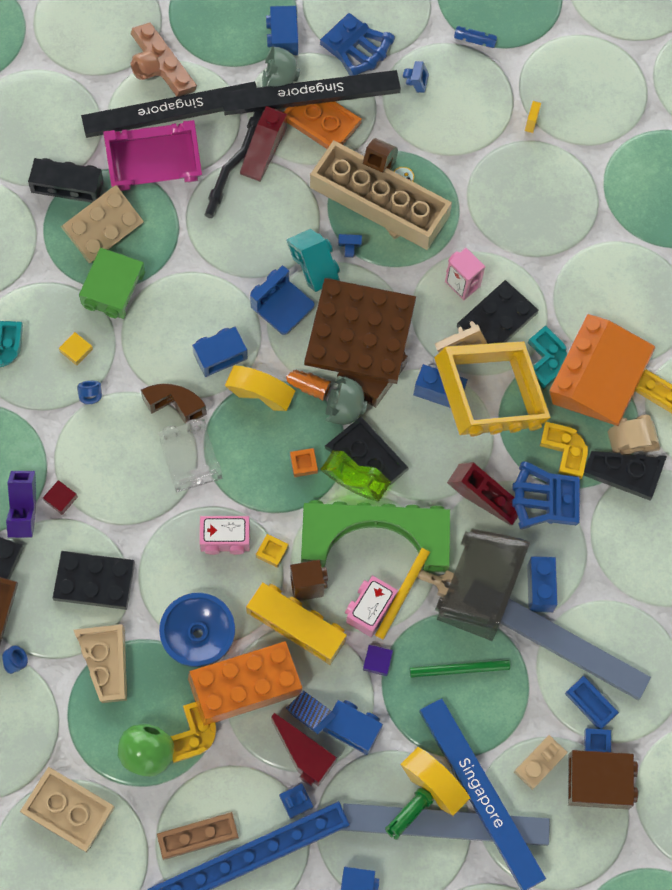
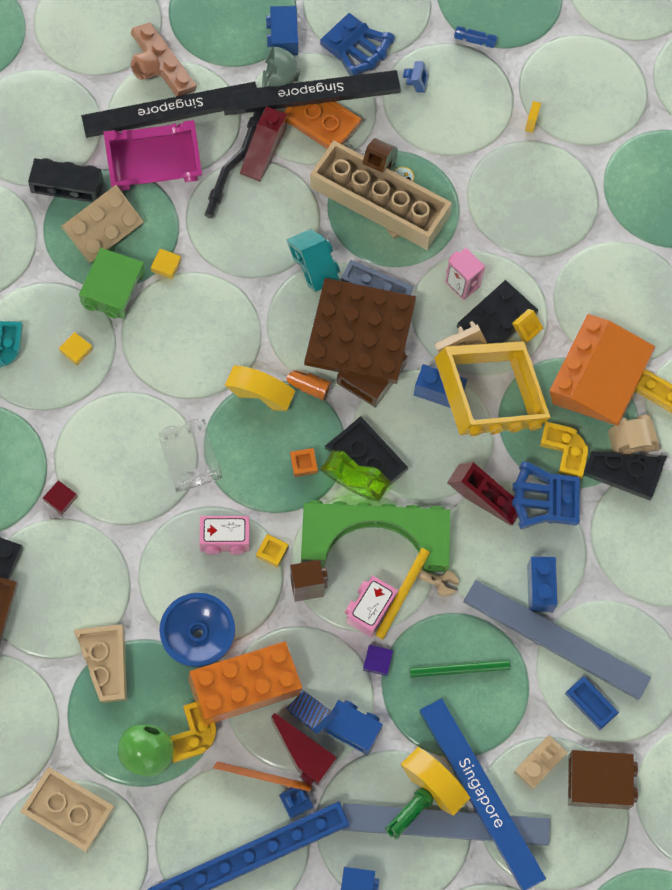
(14, 659): blue tile -> none
(22, 504): dark purple brick -> none
(89, 389): blue tile -> none
(93, 580): black plate -> none
(166, 263): none -> yellow tile
(184, 400): reddish brown brick -> none
(197, 836): medium nougat tile -> none
(220, 351): blue brick -> none
(262, 776): none -> orange sticker
(280, 301): blue bracket -> none
(296, 623): yellow brick -> none
(345, 402): sand green cylinder -> none
(349, 242): blue tile -> none
(363, 275): none -> sand blue plate
(482, 582): clear smoke windscreen -> none
(527, 325): none -> yellow tile
(552, 353): teal plate -> none
(597, 740): blue tile -> none

